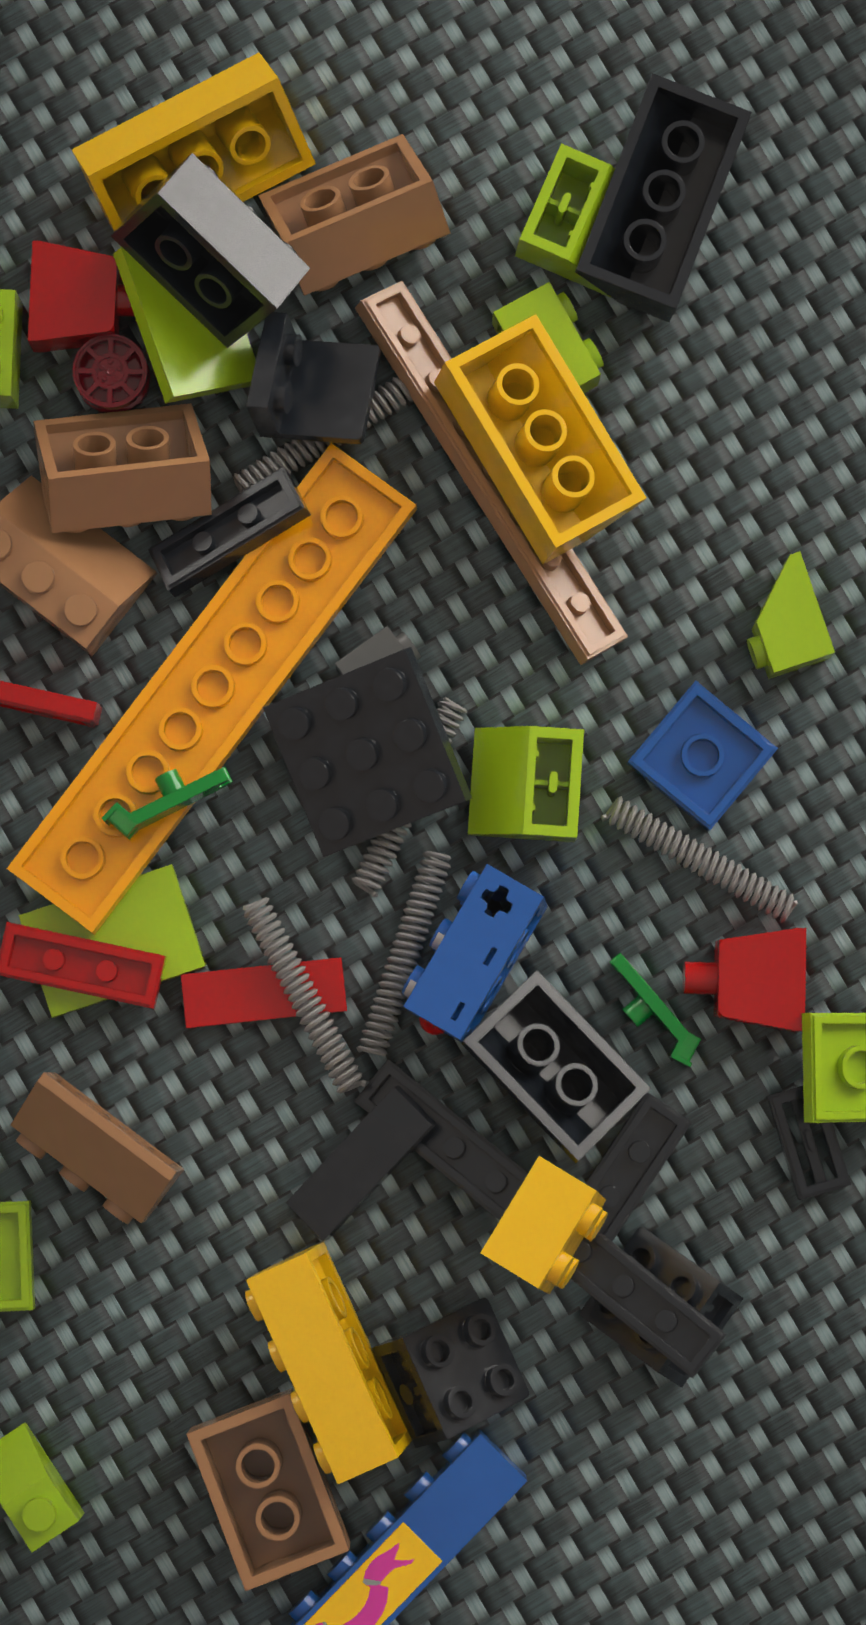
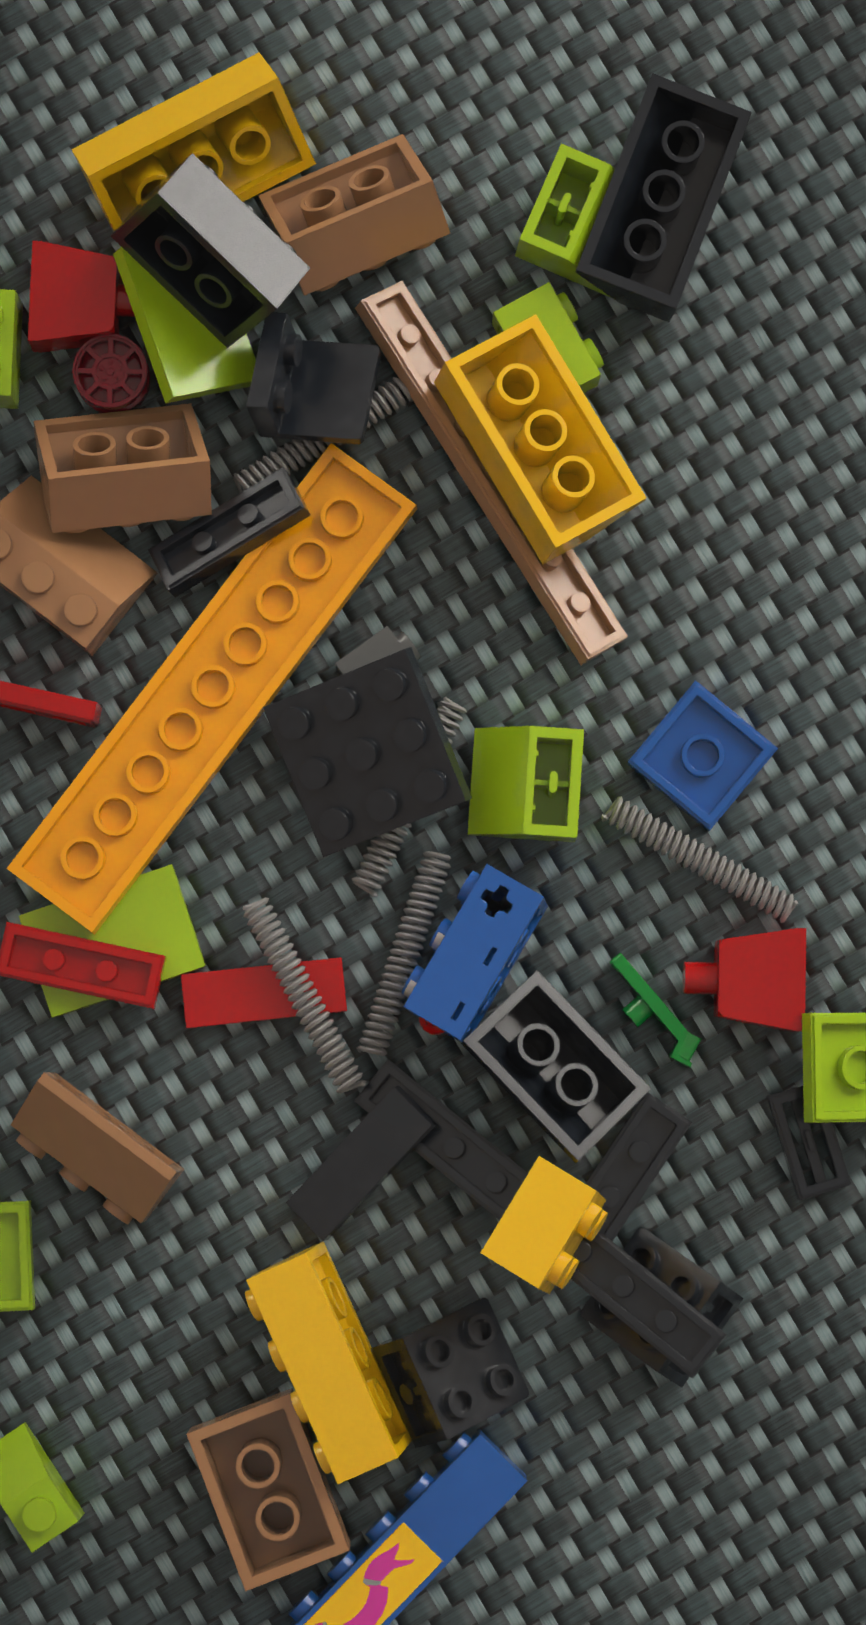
(174, 798): green piece -> none
(790, 624): lime slope -> none

